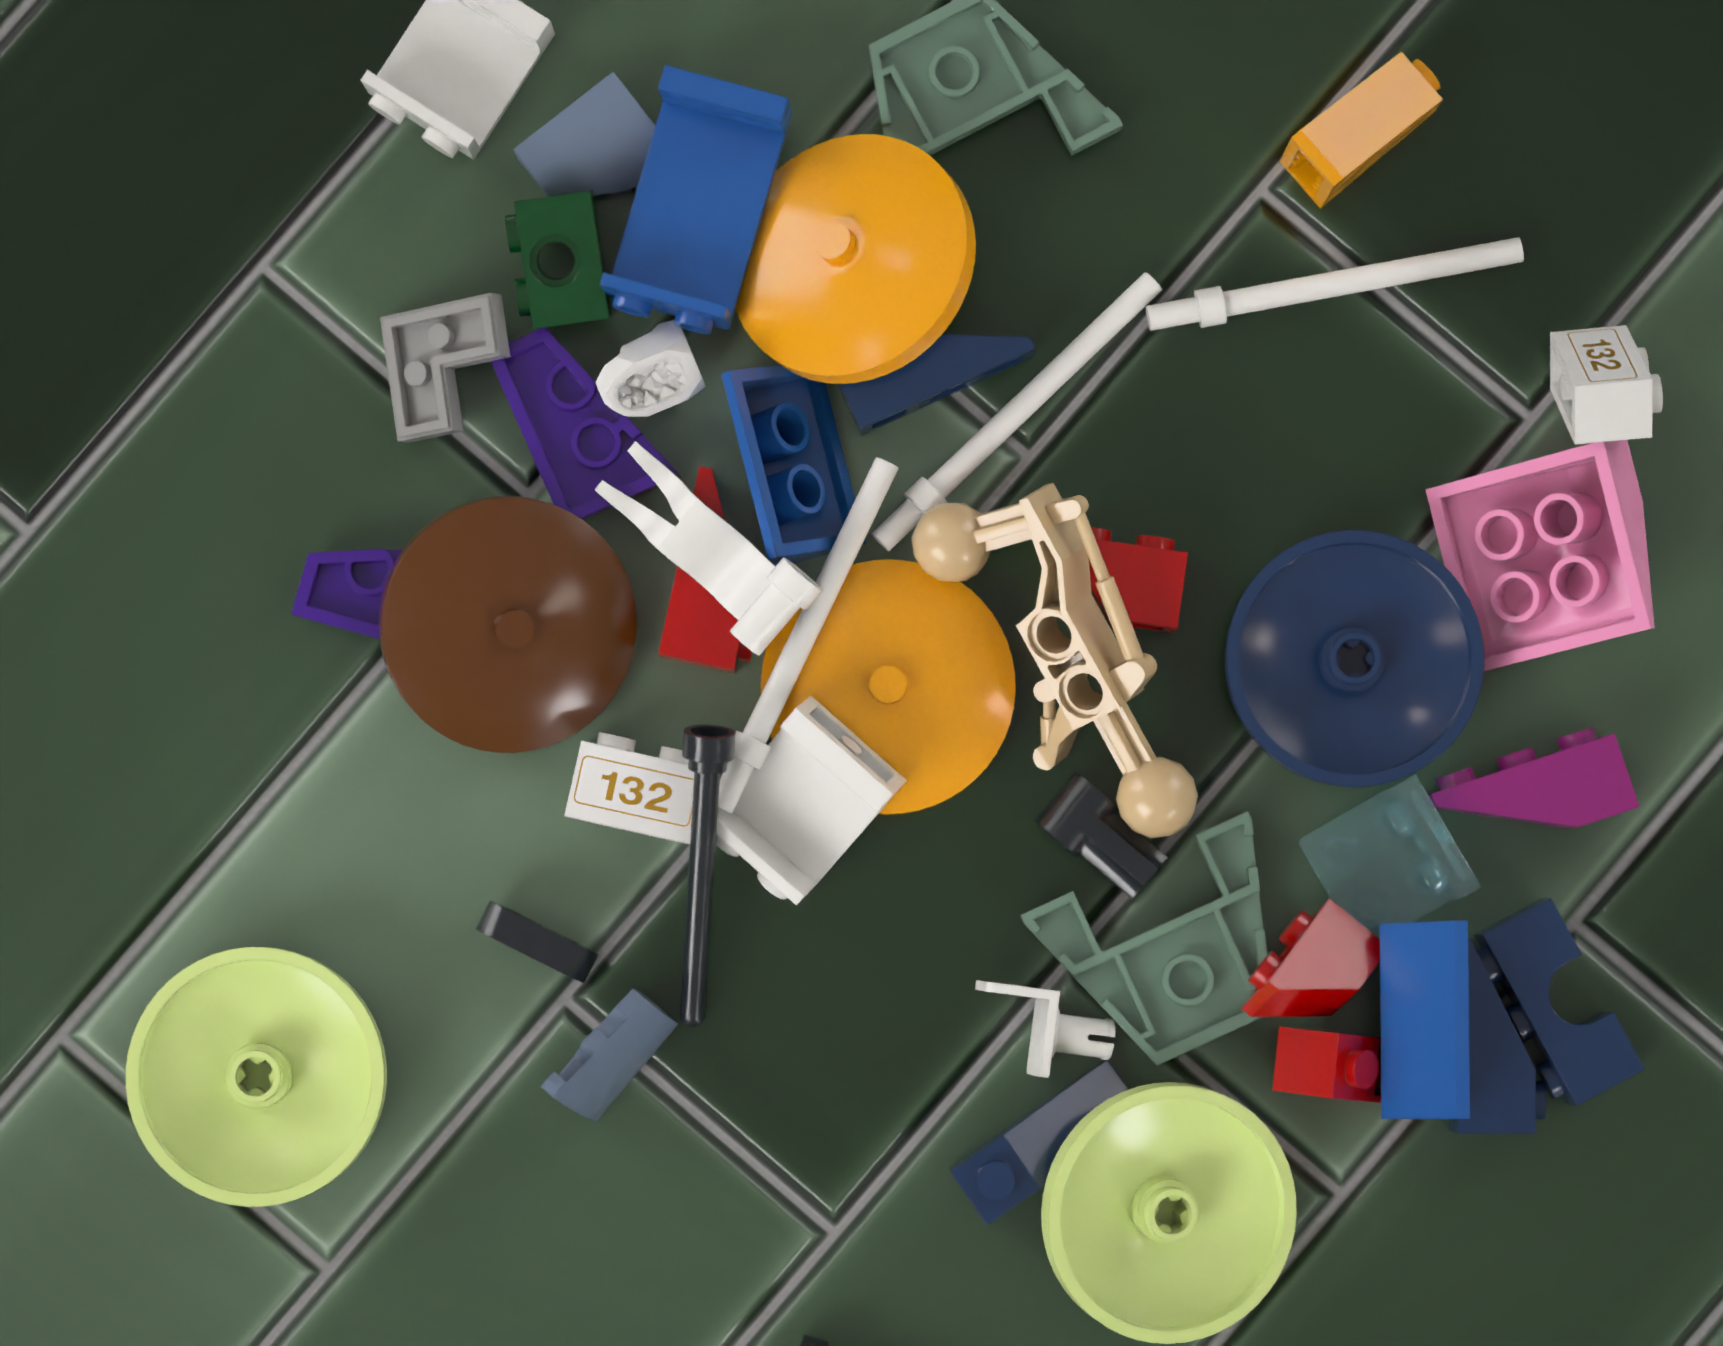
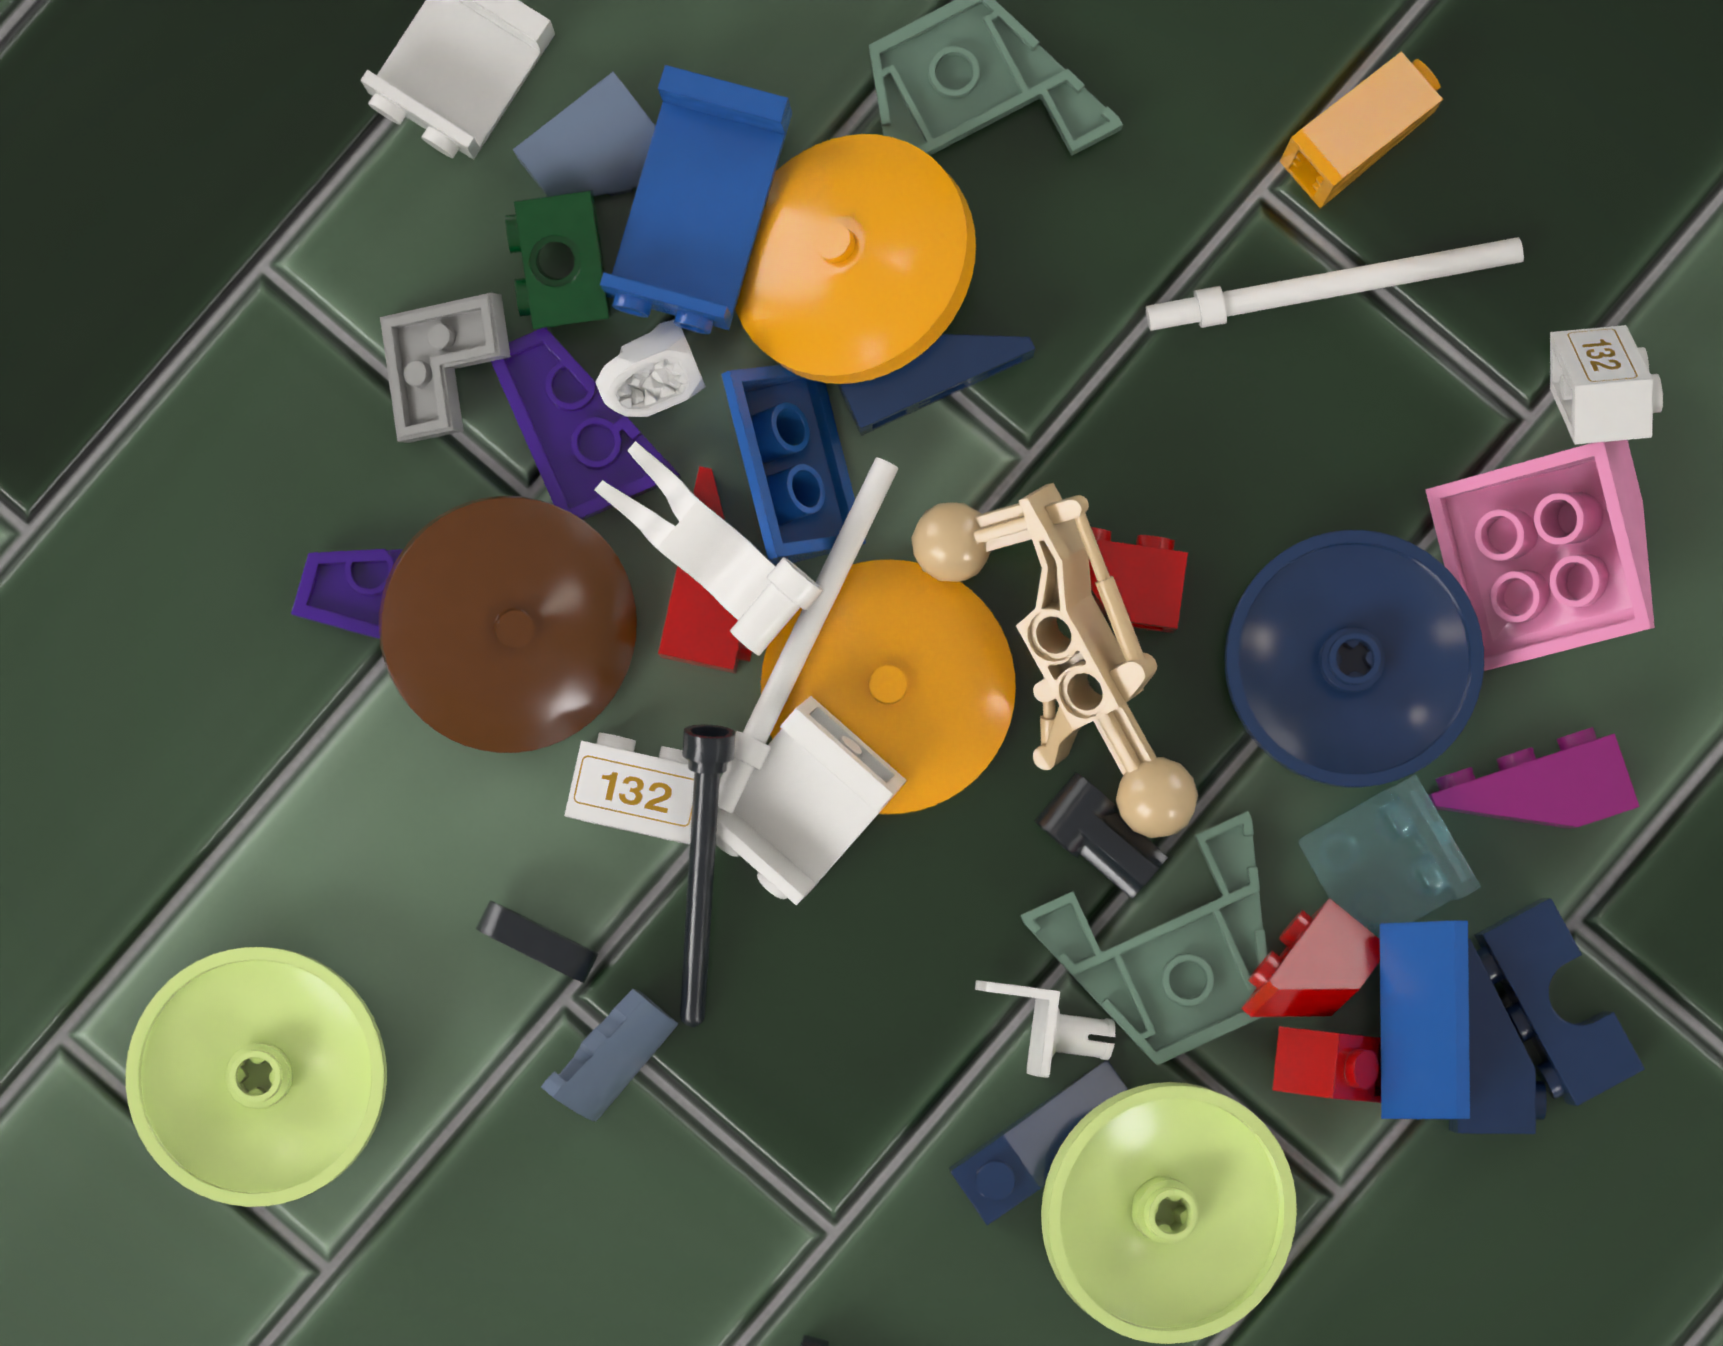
(930, 492): white bar -> none

